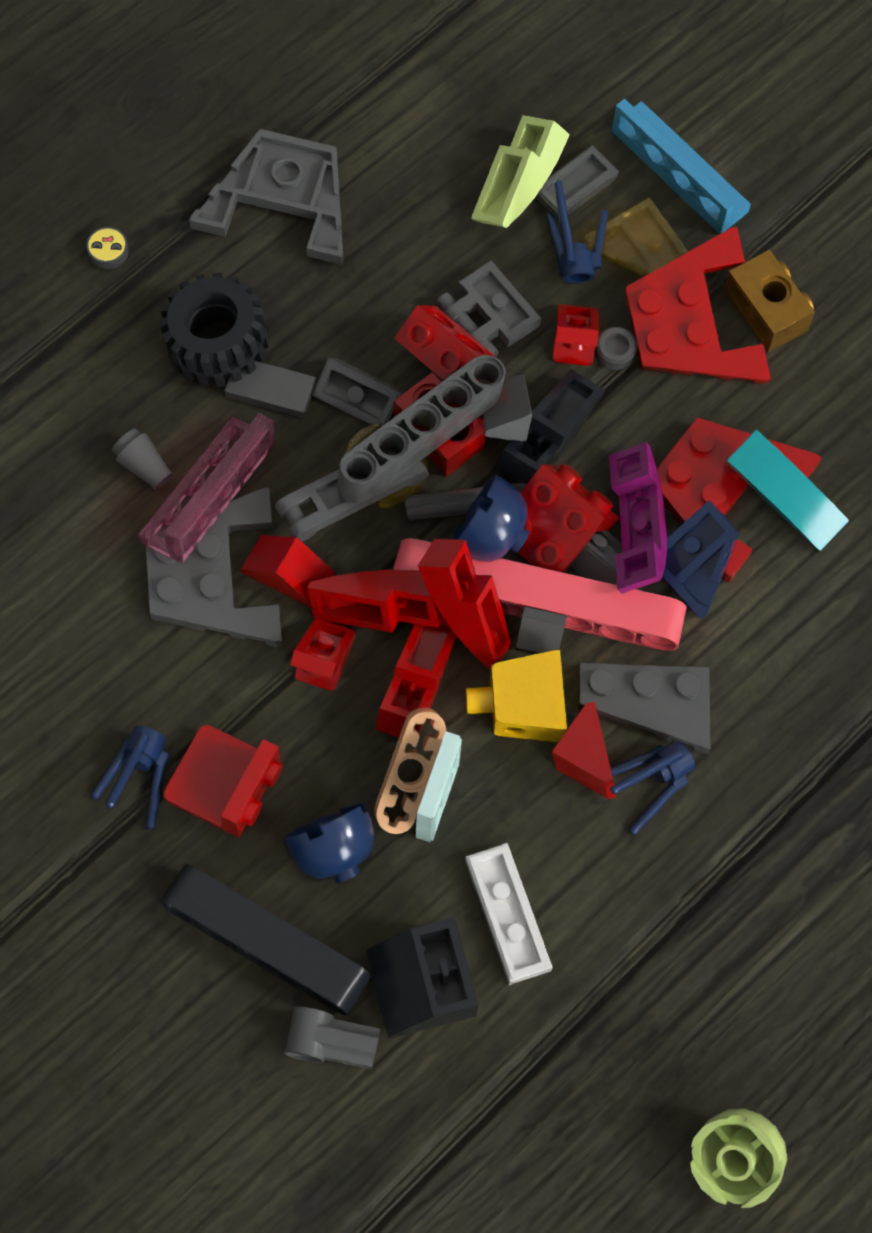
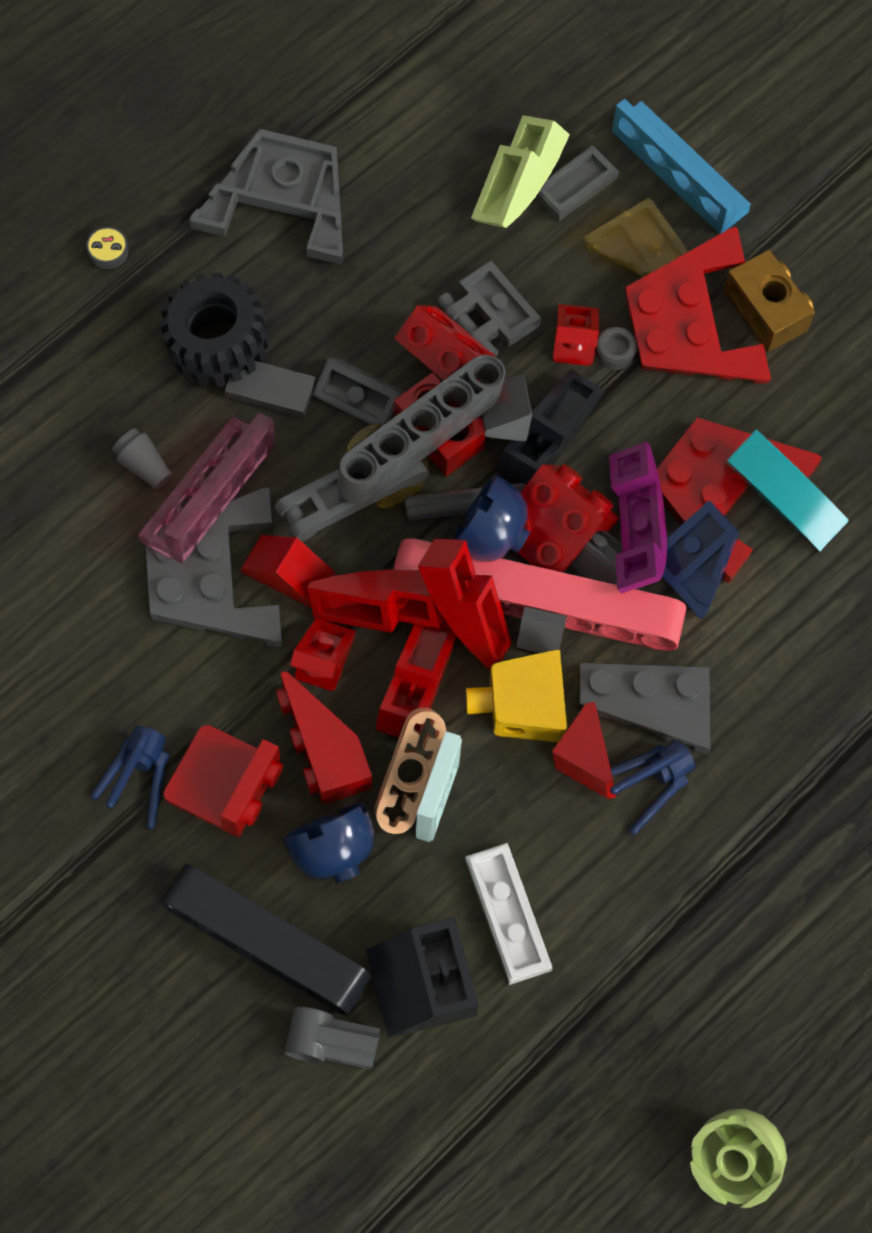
(331, 748): none -> red slope
(575, 259): dark blue plant -> none

